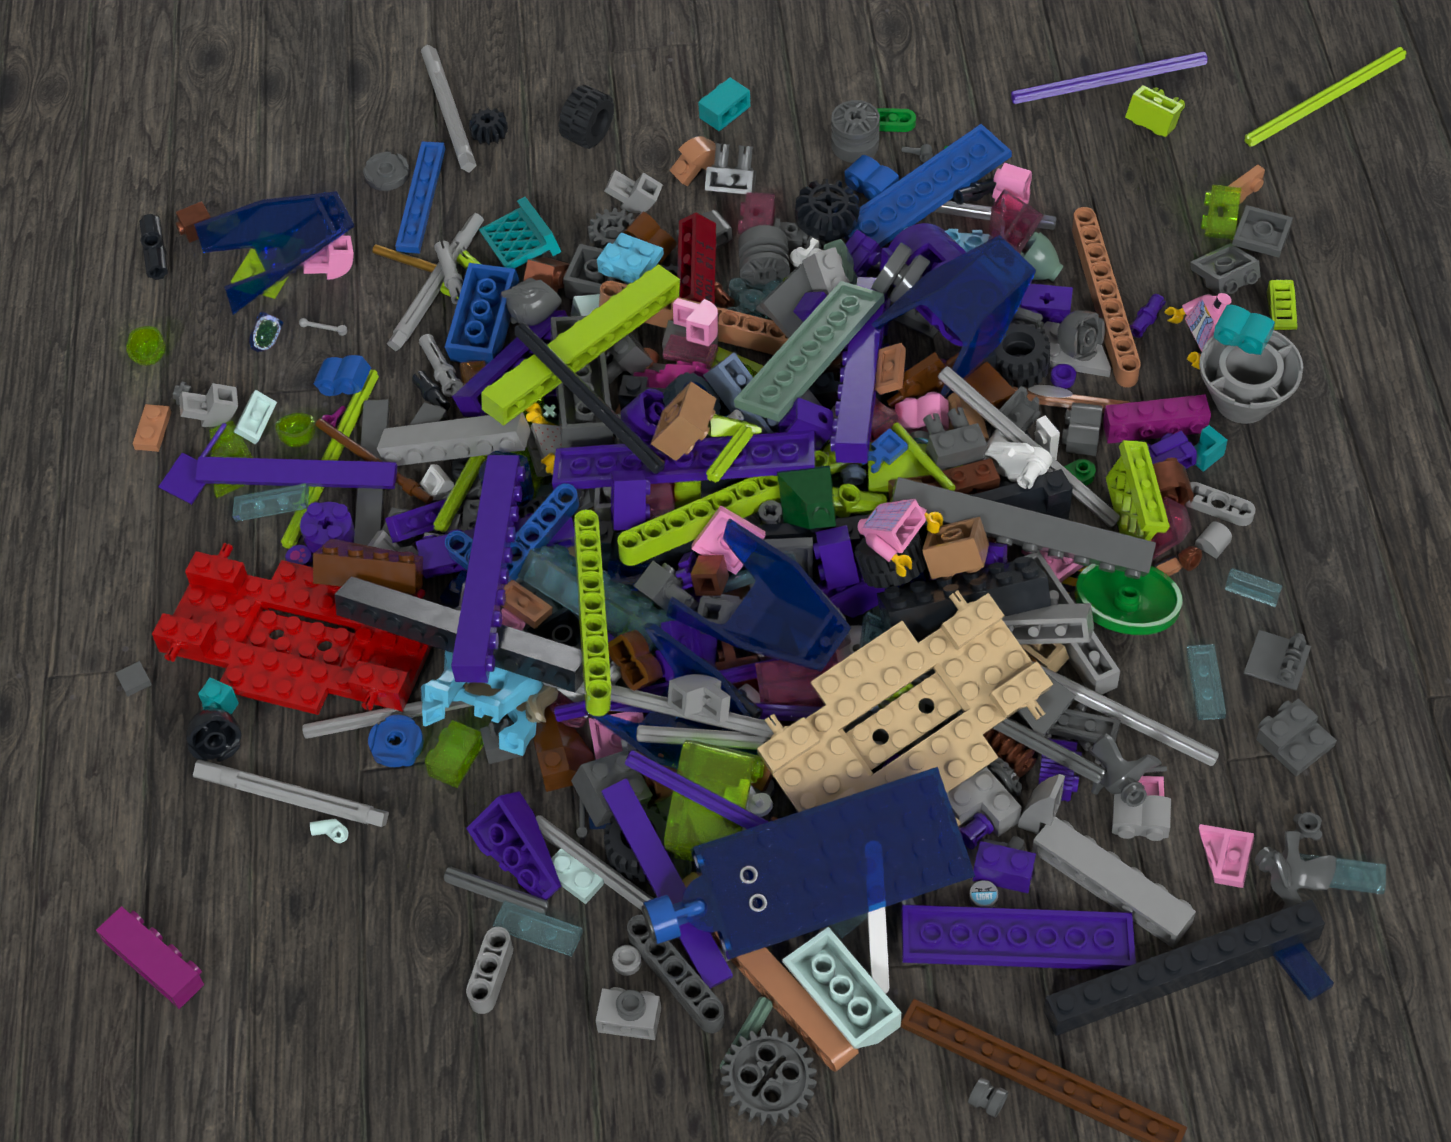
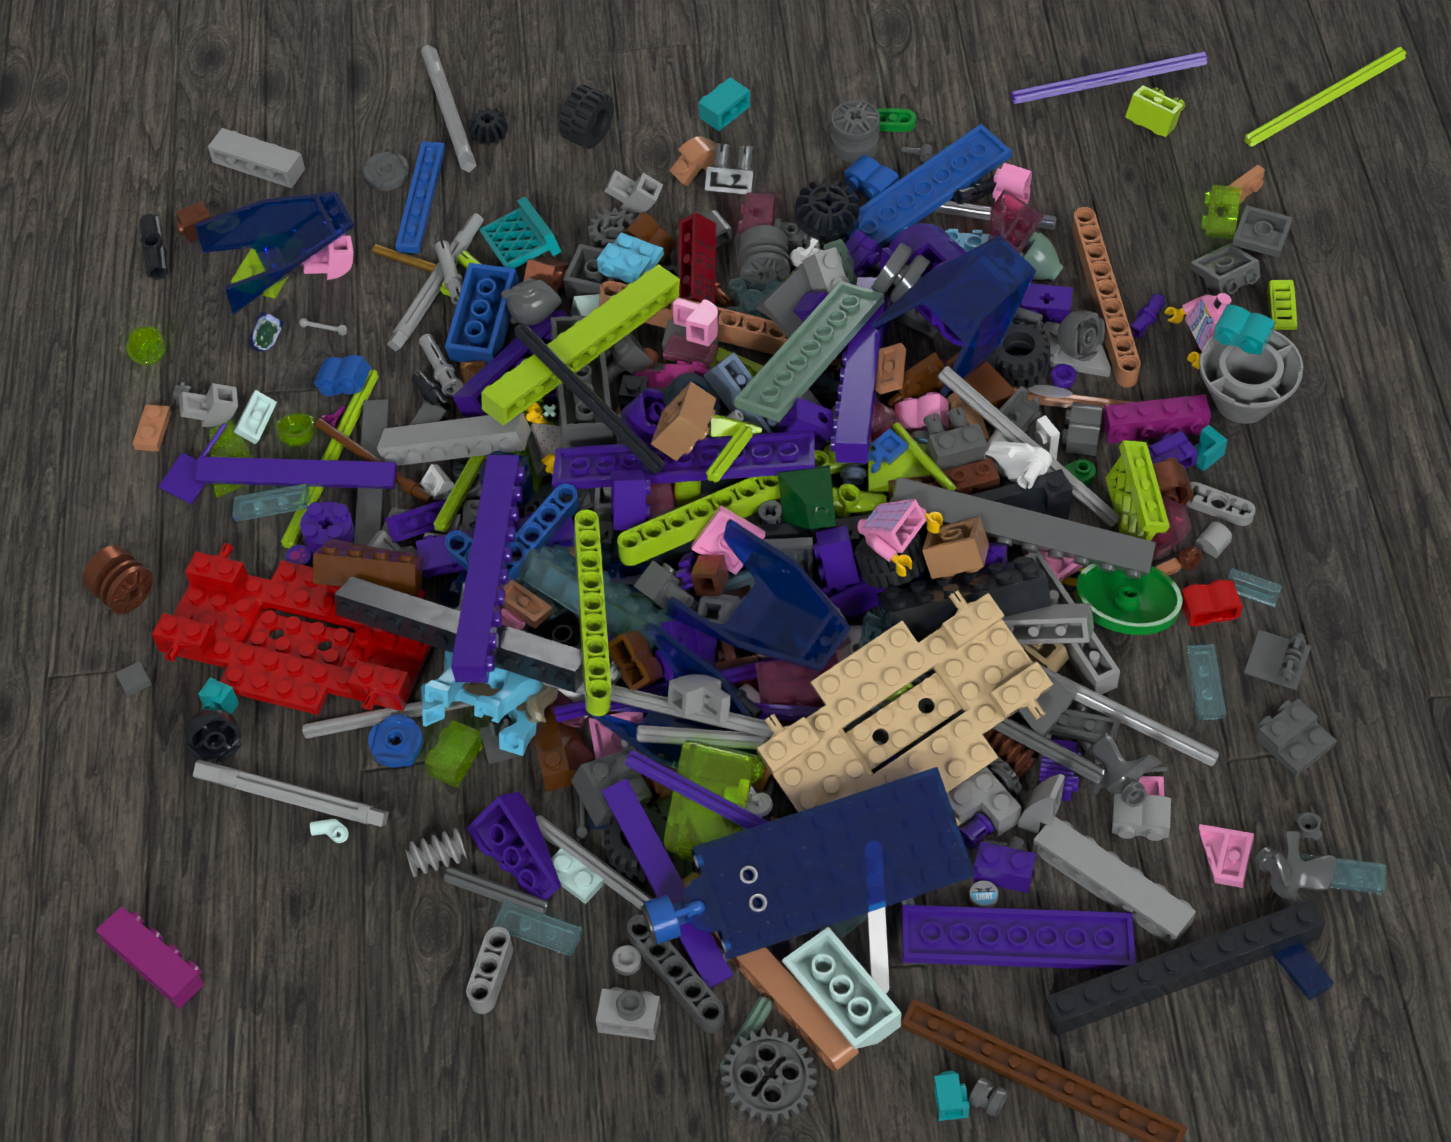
(117, 579): none -> copper wheel
(256, 157): none -> light grey brick
(435, 852): none -> light grey piece
(950, 1096): none -> teal brick
(1211, 602): none -> red brick

